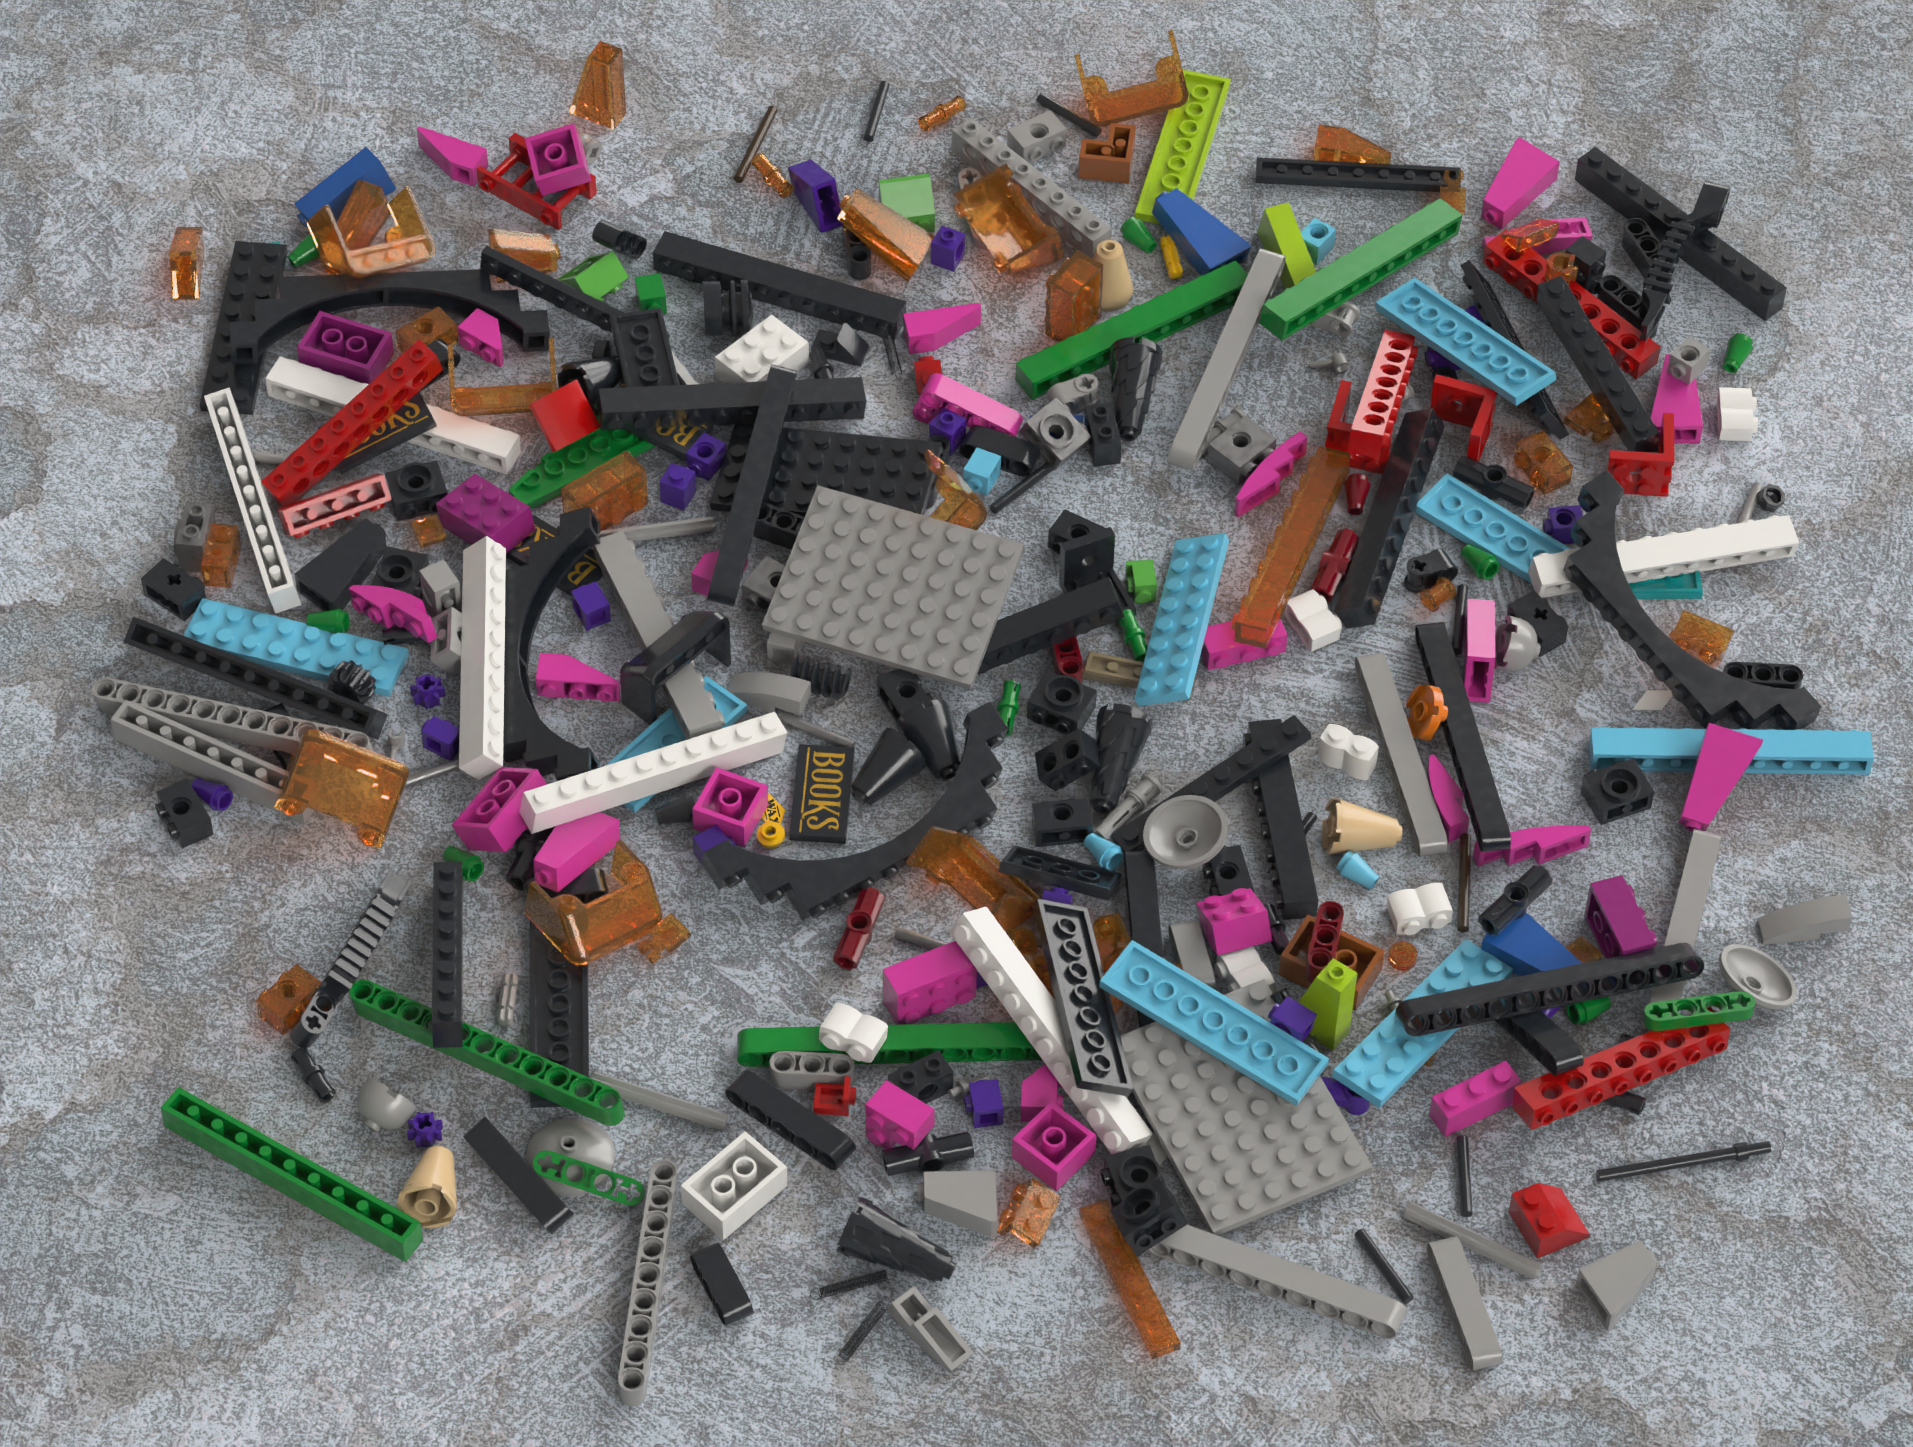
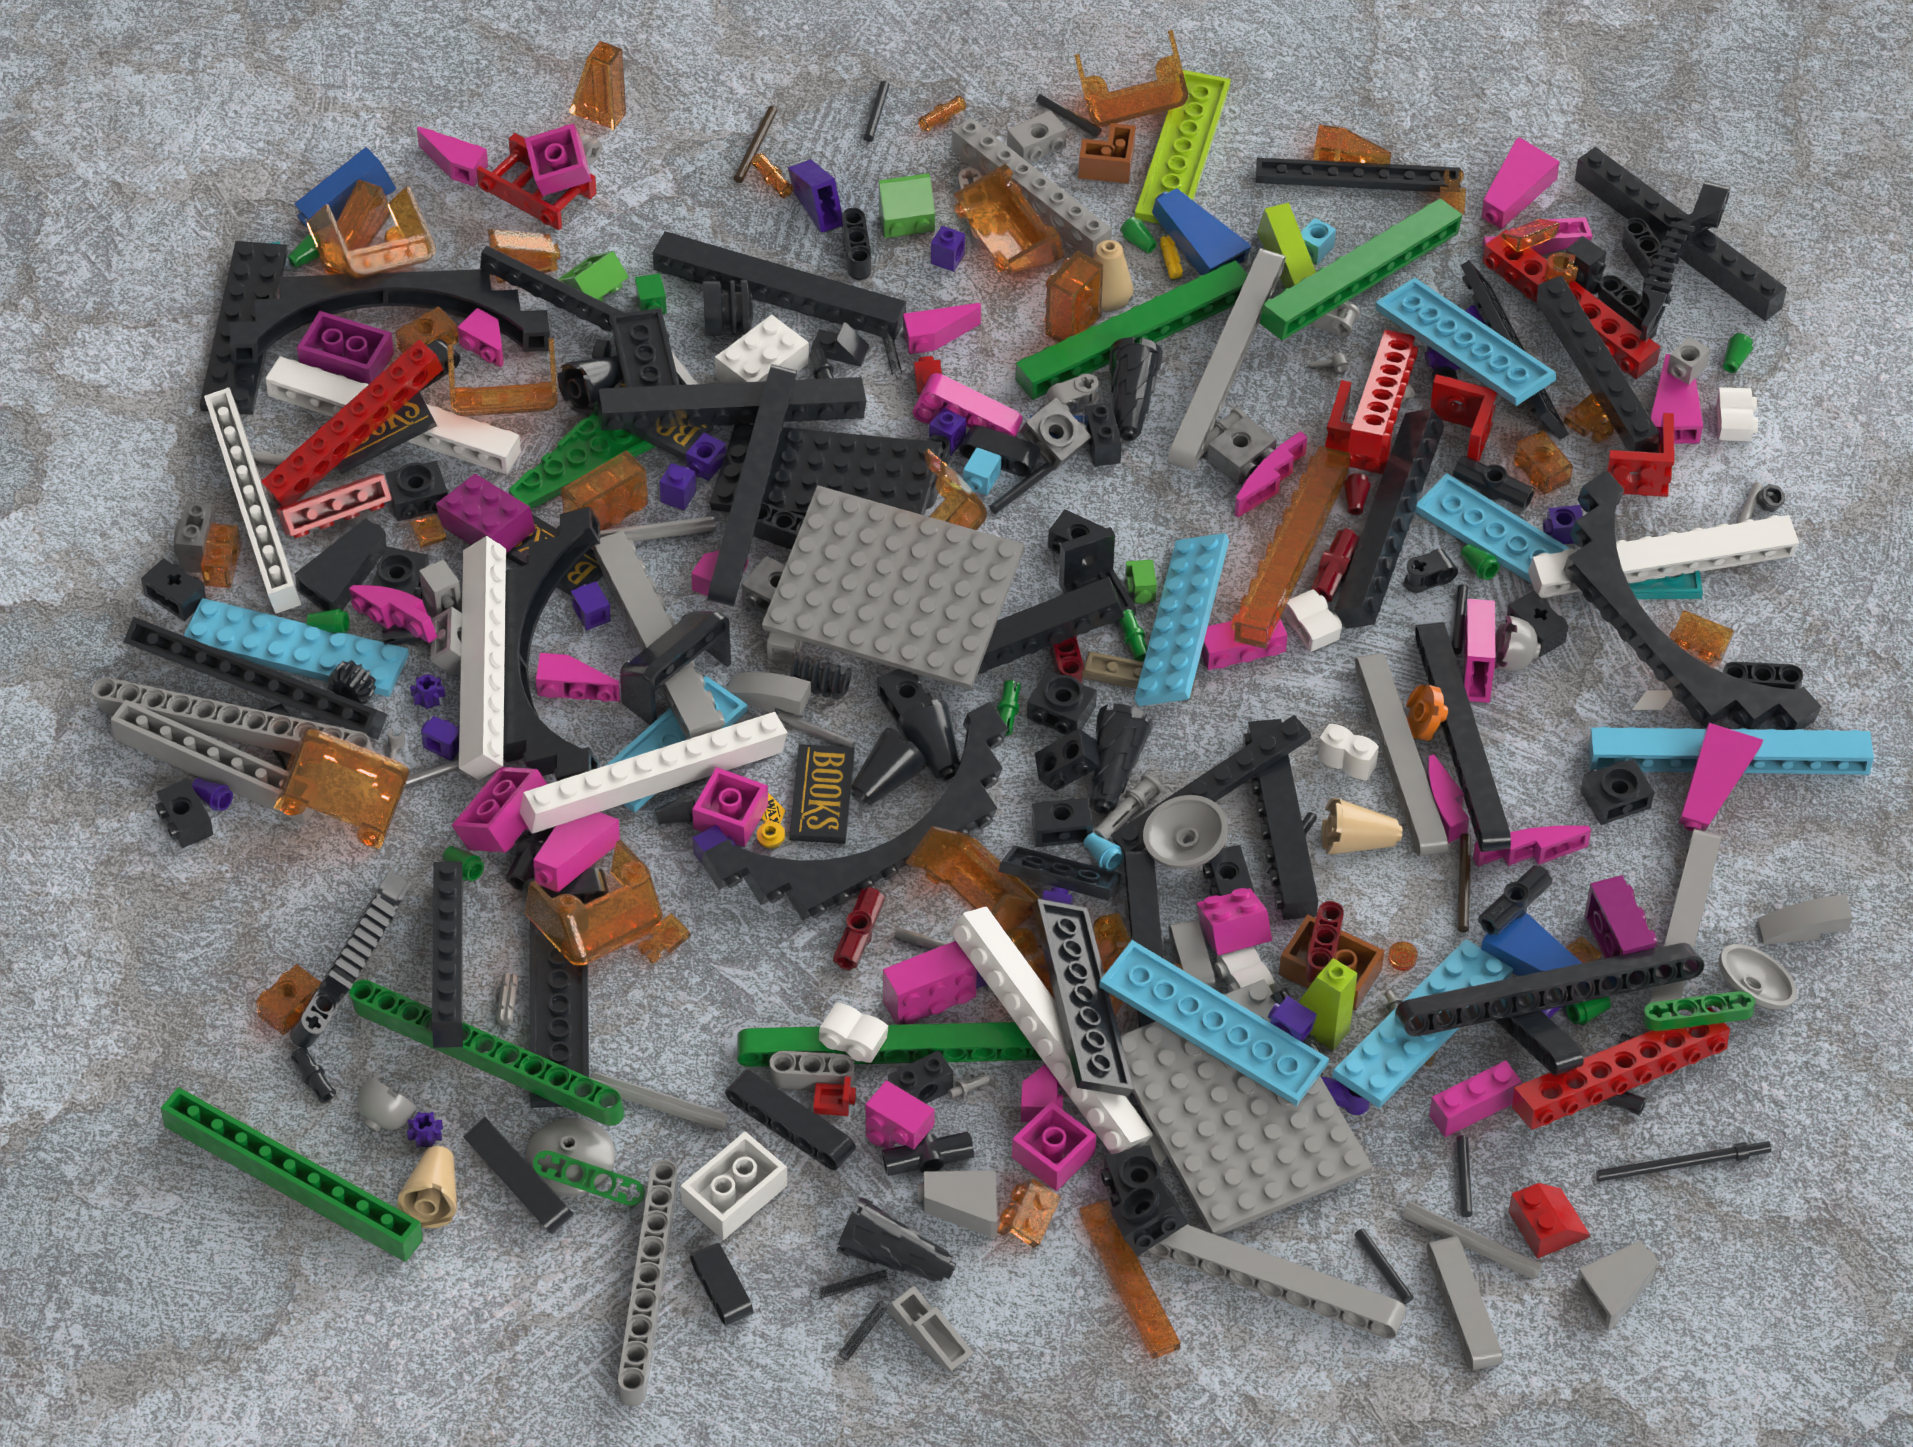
(186, 262): clear orange slope -> none
(564, 415): red slope -> none
(619, 239): black beam -> none
(885, 232): clear orange slope -> none
(984, 1103): dark purple brick -> none
(1277, 928): black axle -> none
(1357, 870): medium azure cone -> none
(1419, 908): white brick -> none
(1437, 594): clear orange bush -> none

